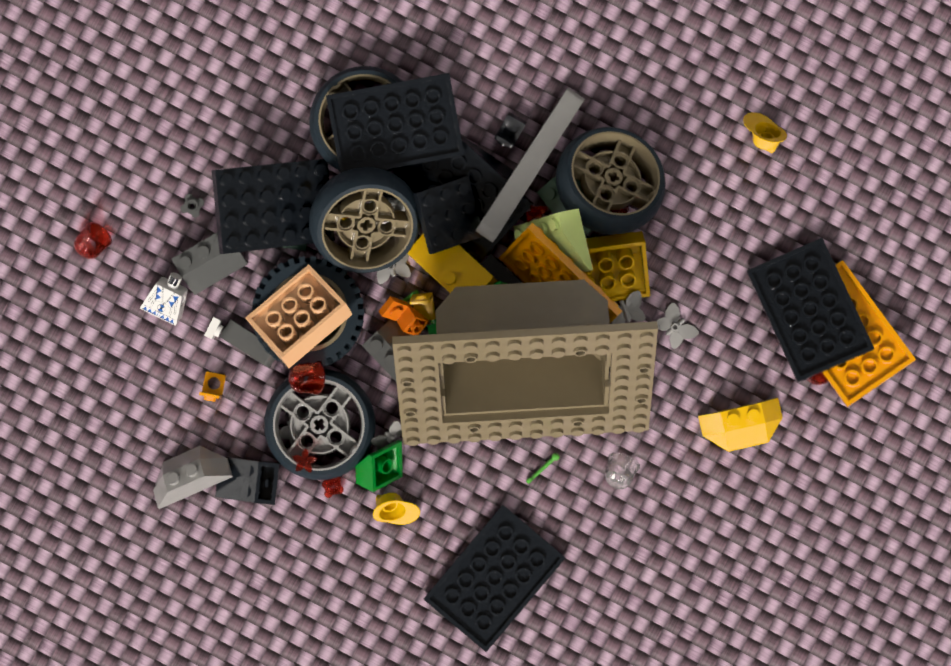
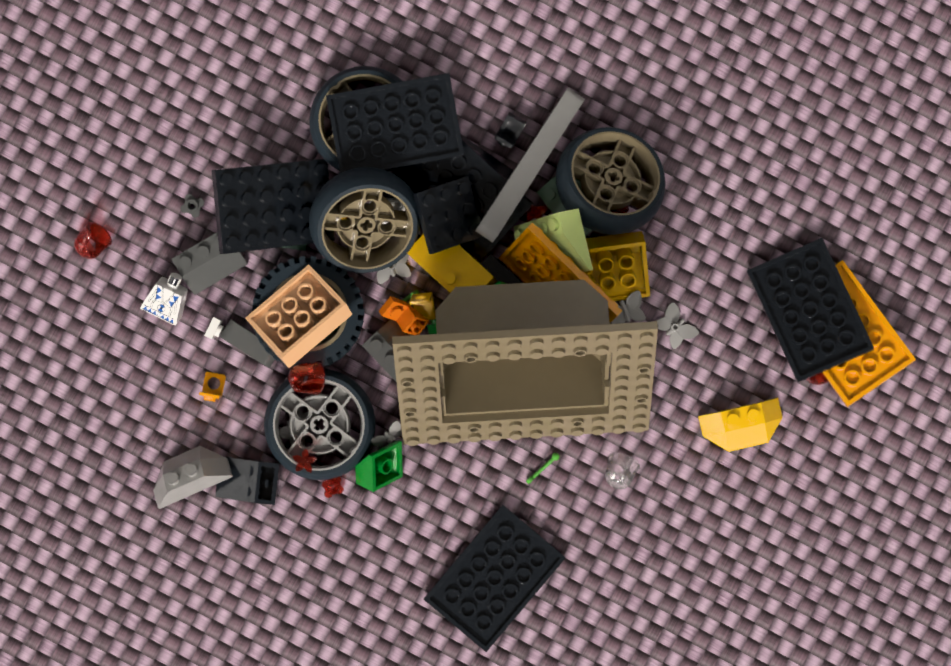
(394, 510): yellow piece -> none
(764, 131): yellow piece -> none

